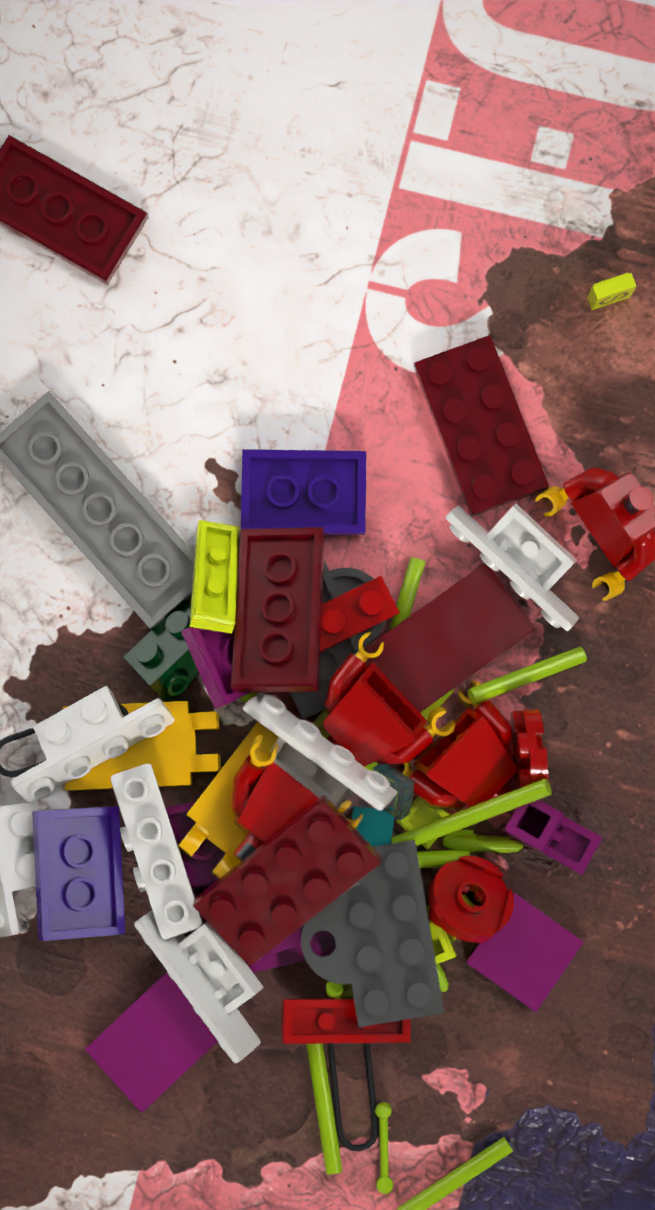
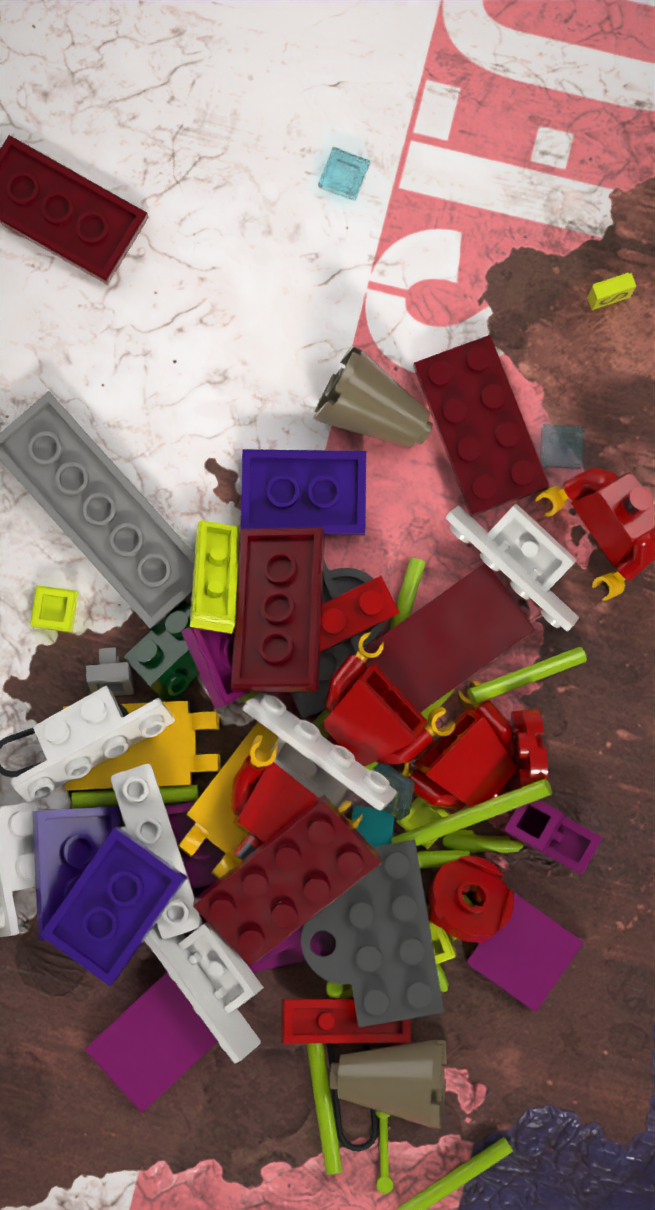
(54, 609): none -> neon yellow tile
(107, 798): none -> lime bar
(110, 673): none -> light grey tile
(113, 906): none -> dark purple plate
(344, 174): none -> clear light blue tile
(372, 403): none -> dark tan cone
(396, 1080): none -> dark tan cone
(561, 446): none -> clear light blue tile

